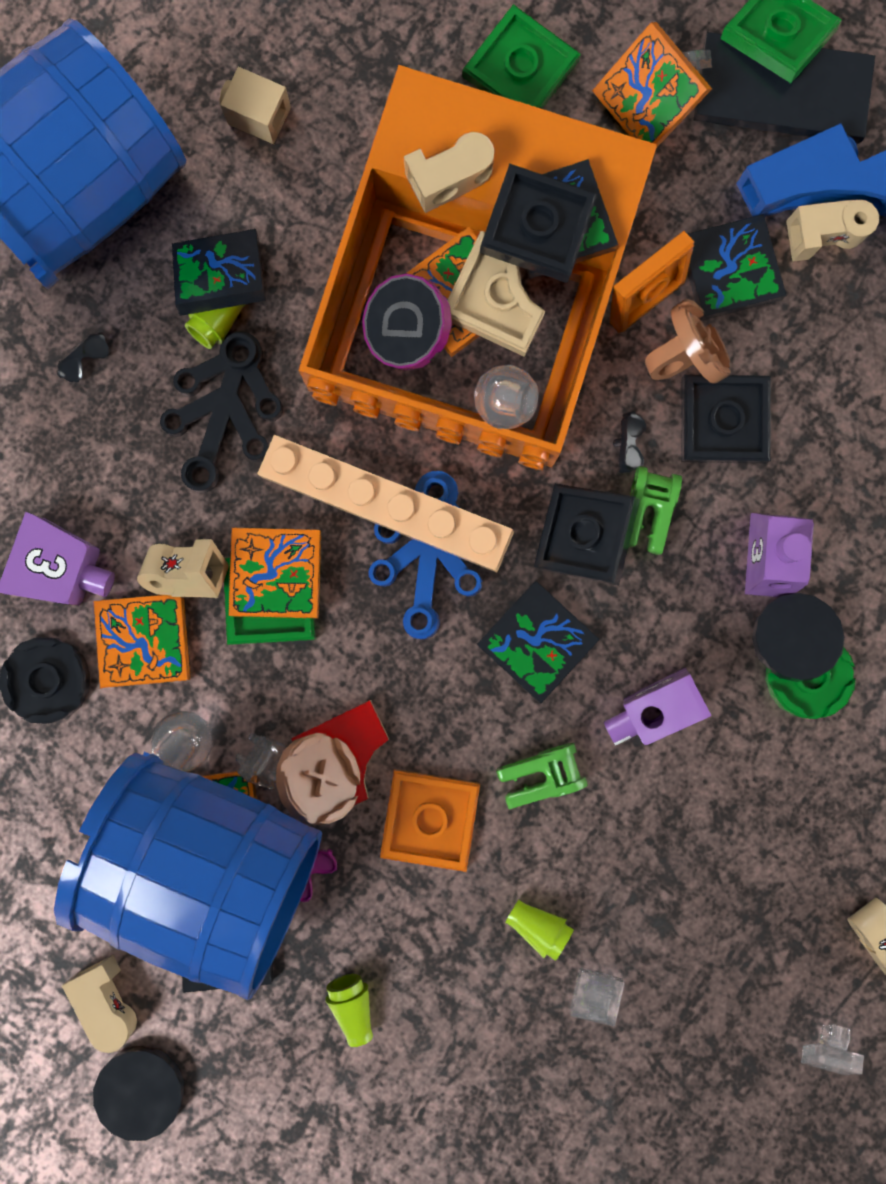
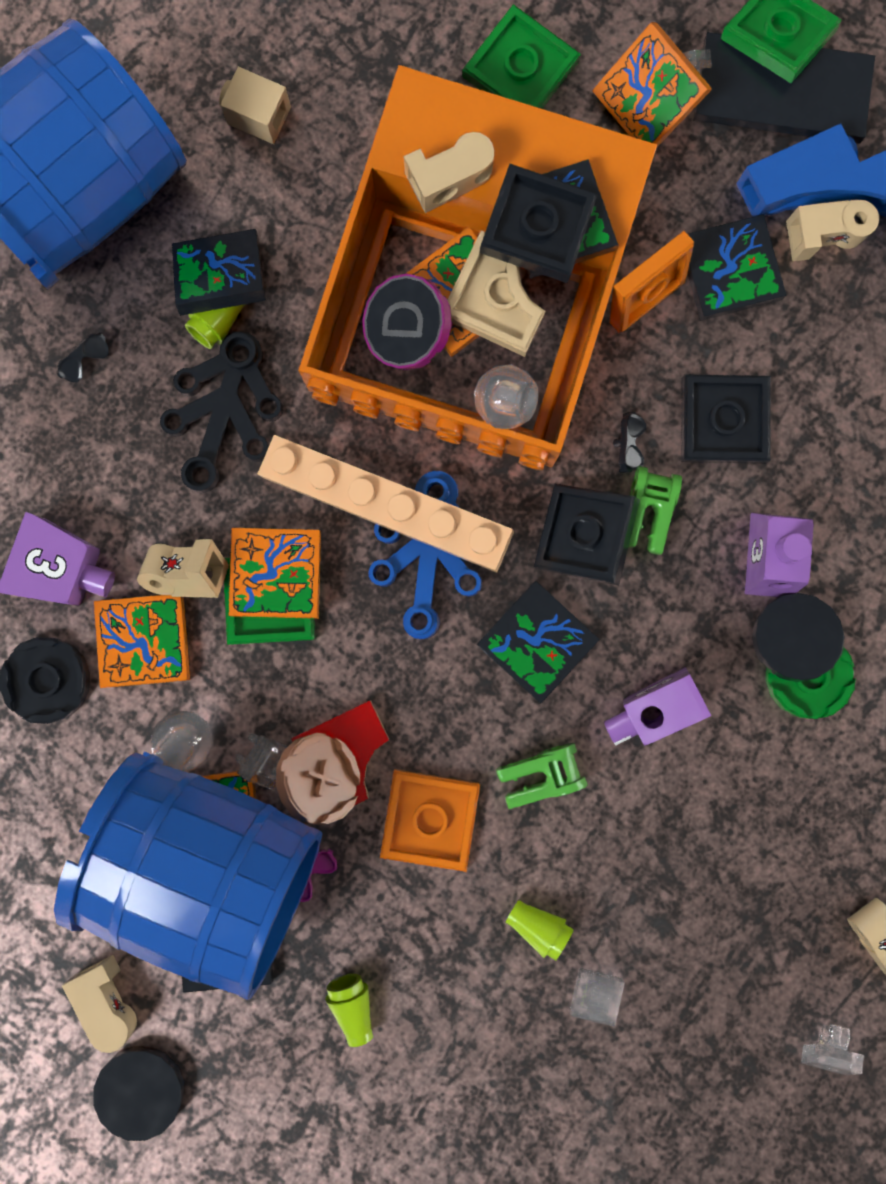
(691, 346): nougat tile -> none

